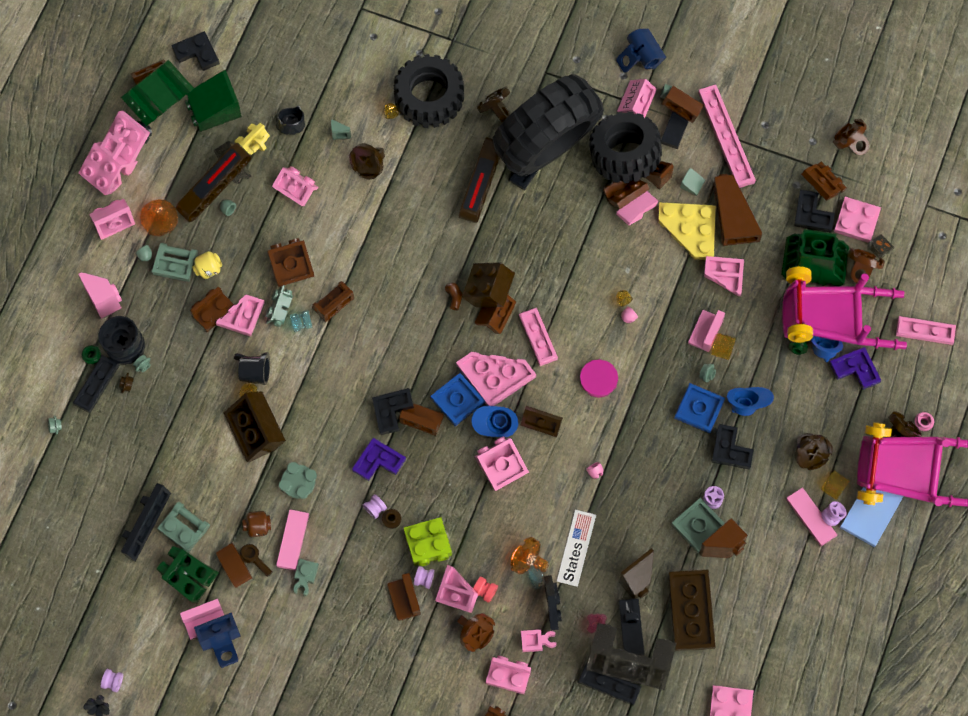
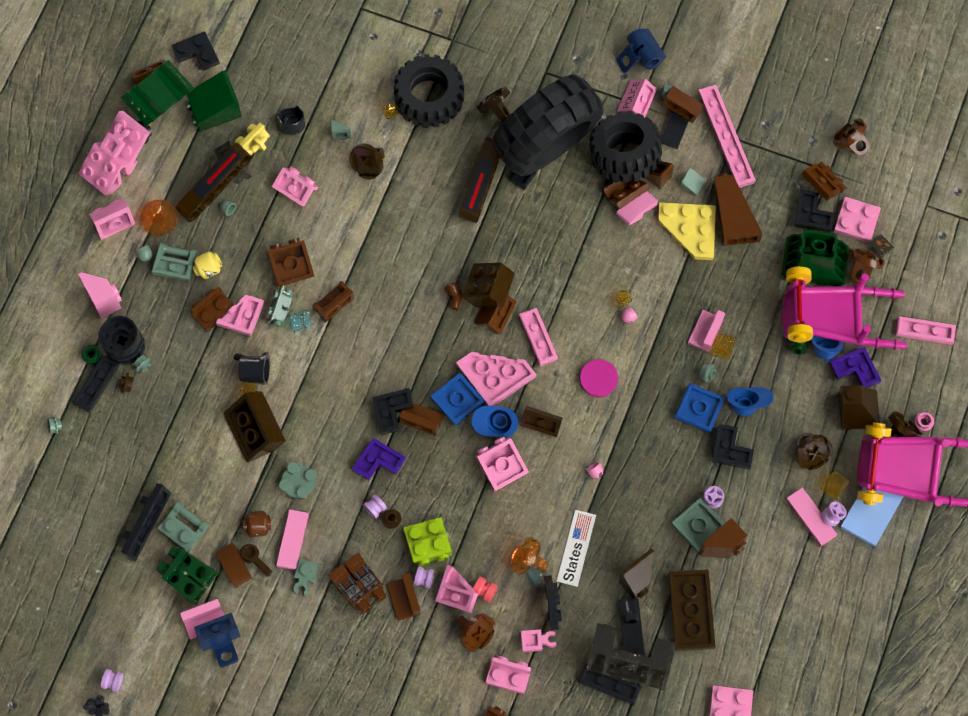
(363, 588): none -> reddish brown hips
(600, 618): clear pink plate -> none
(725, 272): bright pink wing -> none
(858, 407): none -> dark brown slope

